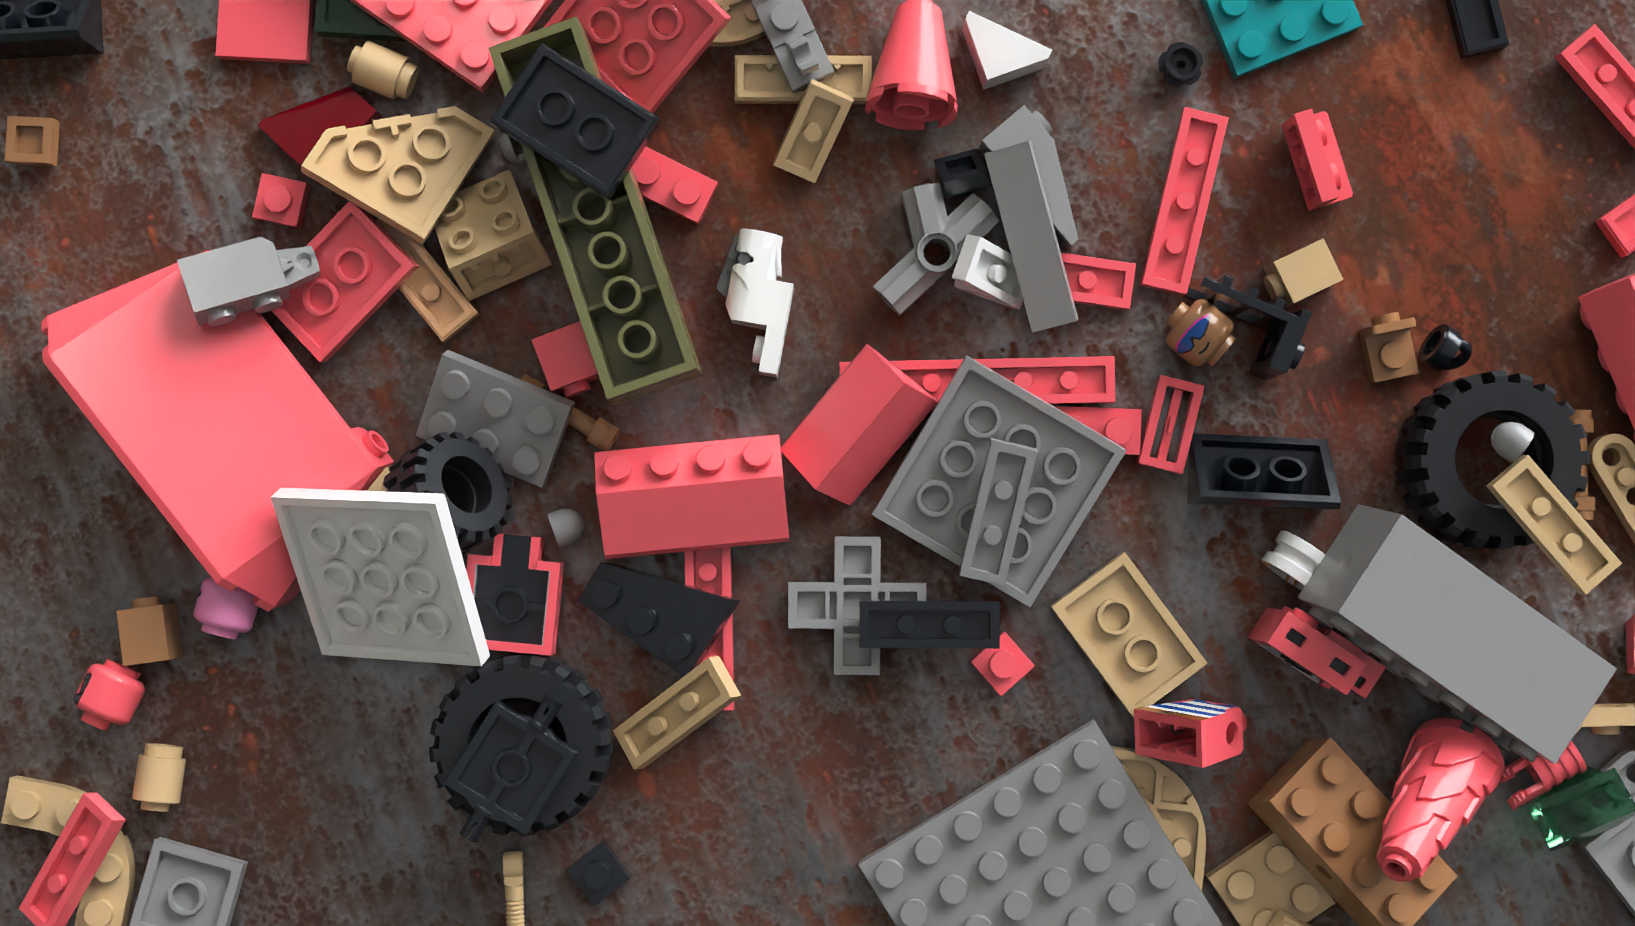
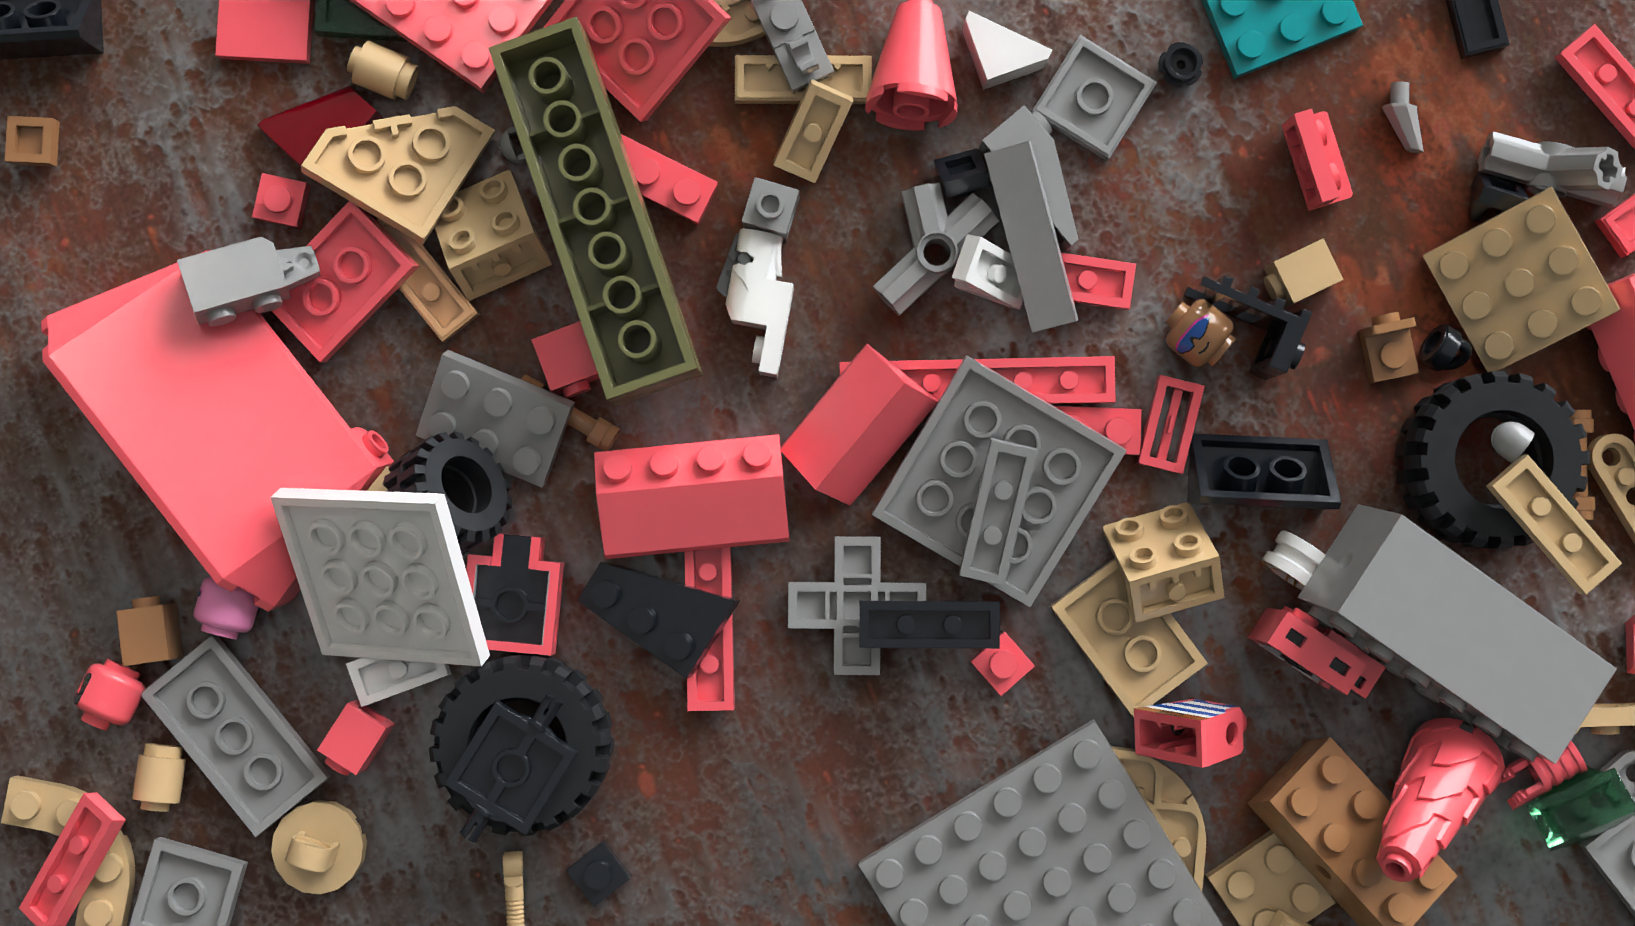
(235, 735): none -> light grey plate
(318, 847): none -> tan tile
(355, 738): none -> coral brick
(384, 678): none -> white plate
(566, 526): light grey hinge -> none
(575, 121): black tile -> none
(676, 712): tan plate -> none
(771, 208): none -> light grey brick
(1094, 97): none -> light grey tile
(1165, 561): none -> tan bracket
(1184, 201): coral plate -> none
(1404, 117): none -> light grey bar
(1494, 193): none -> black tile
(1521, 281): none -> tan plate
(1579, 173): none -> light grey piece

